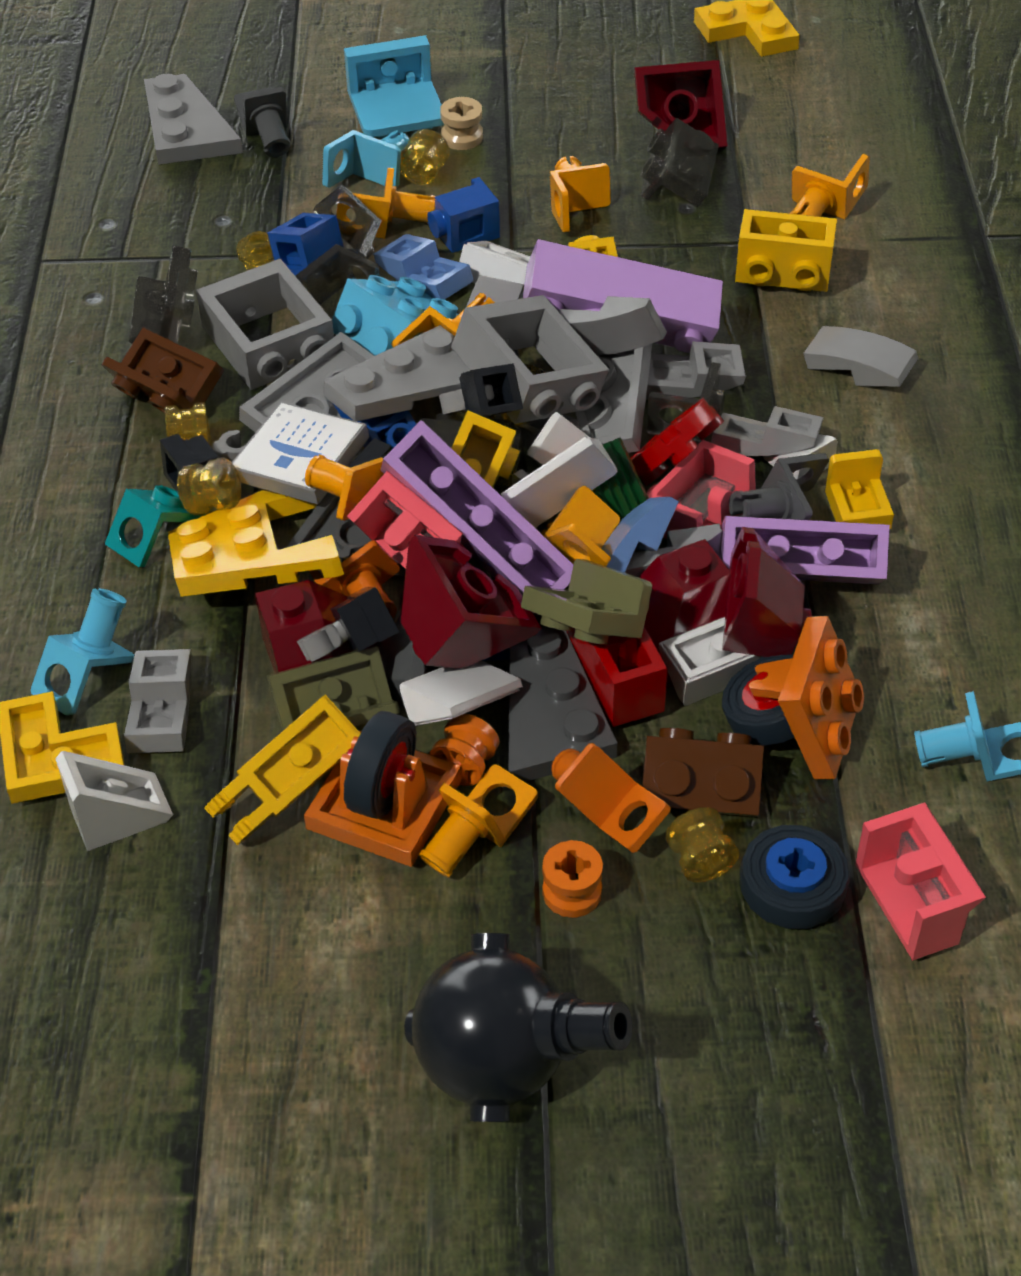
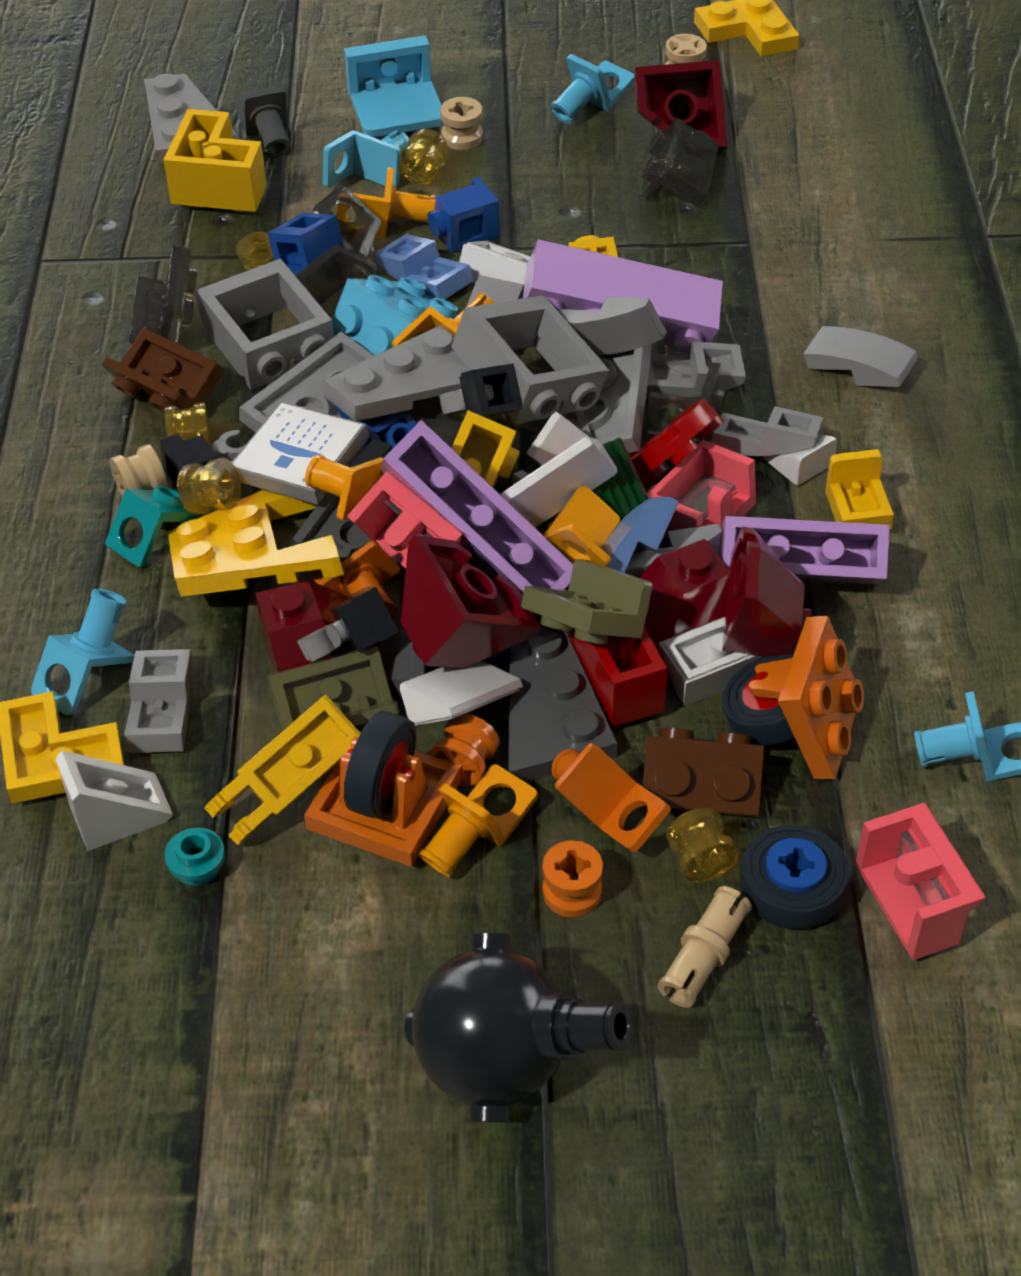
(138, 471): none -> tan wheel
(195, 868): none -> teal plate
(211, 167): none -> yellow brick
(578, 189): light orange bracket -> none
(590, 87): none -> medium azure bracket
(685, 49): none -> tan wheel
(704, 947): none -> tan pin
(781, 493): dark grey bracket -> none
(785, 250): yellow brick -> none
(820, 193): light orange bracket -> none

